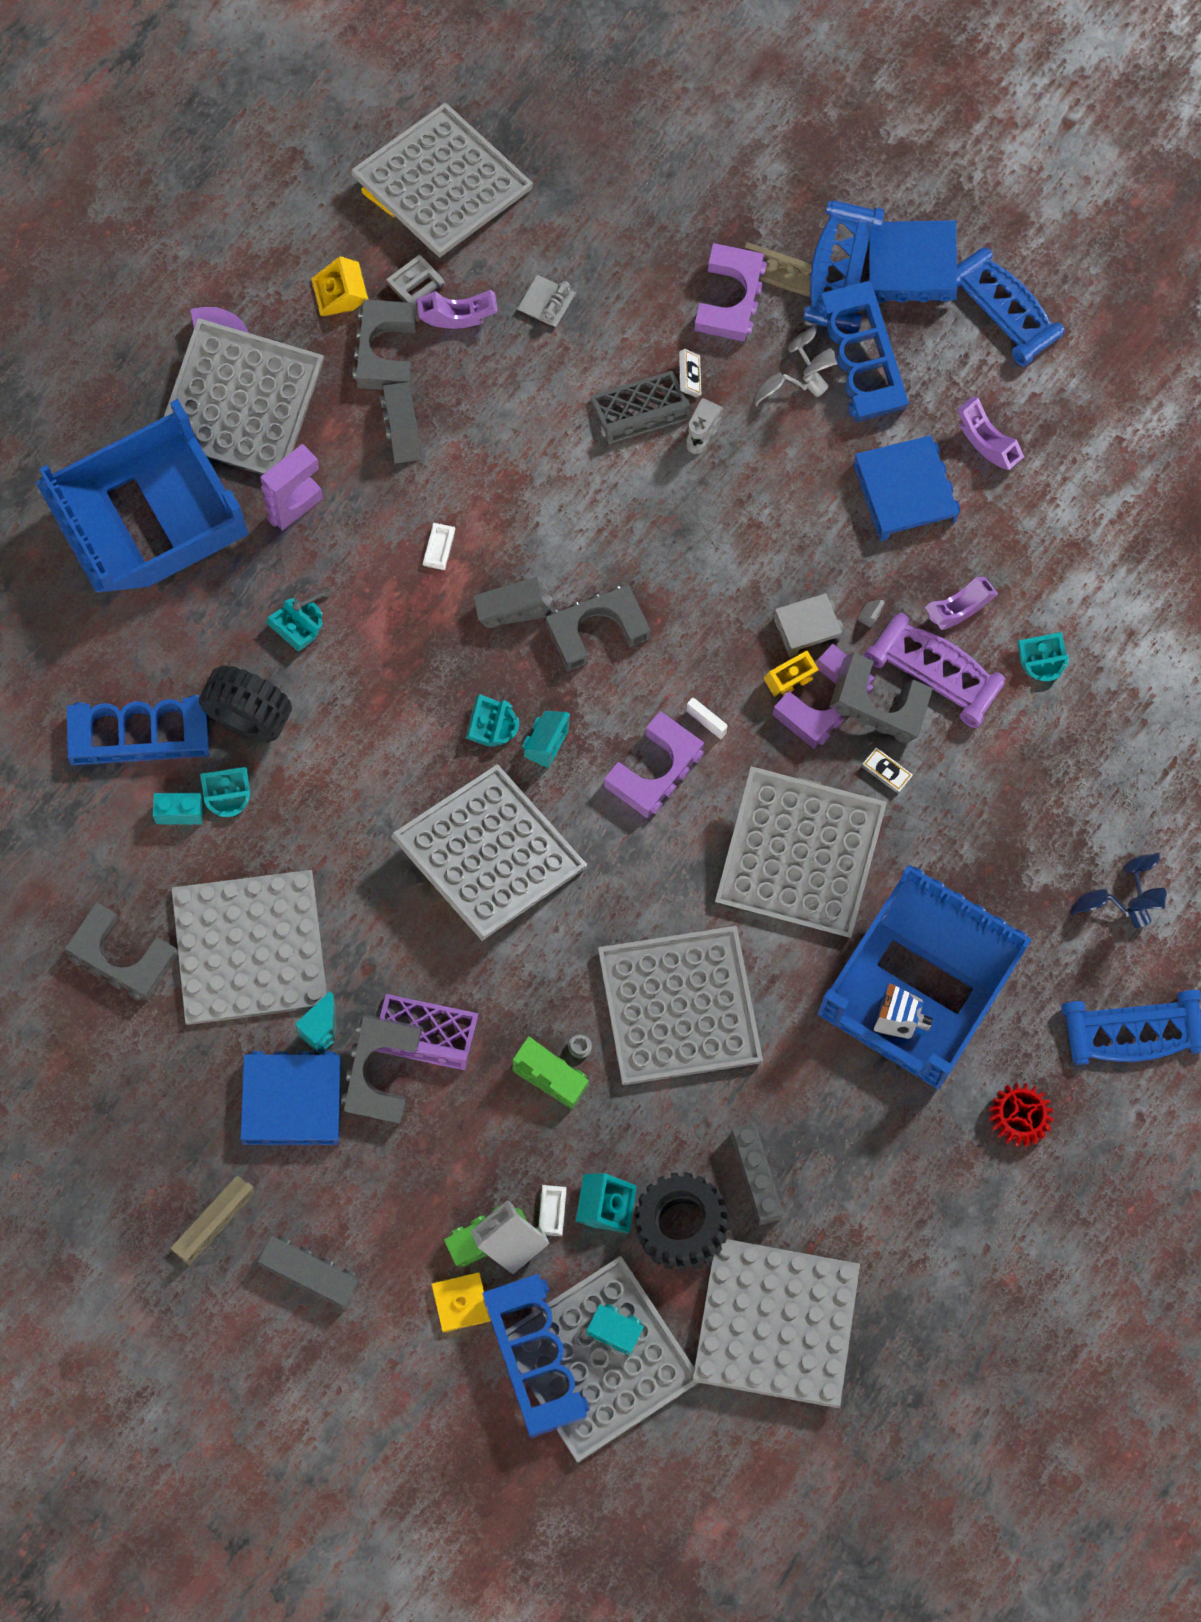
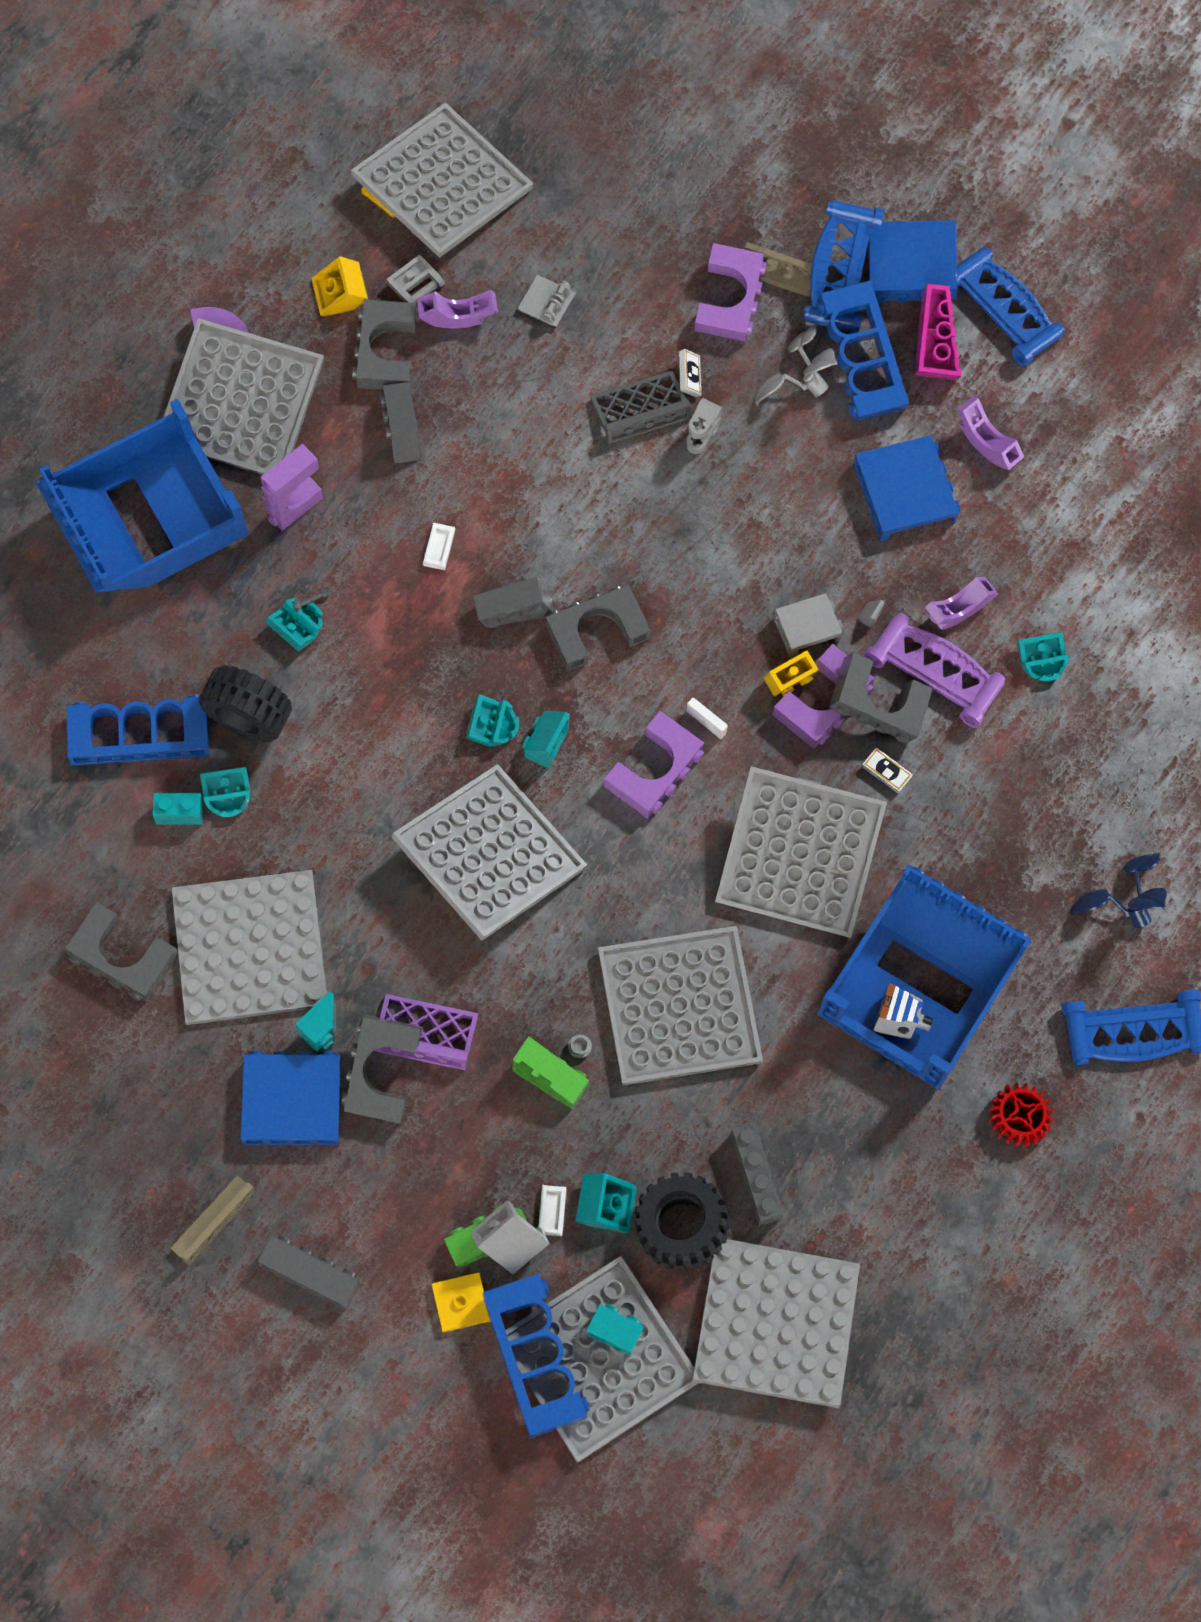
(936, 340): none -> dark pink wedge

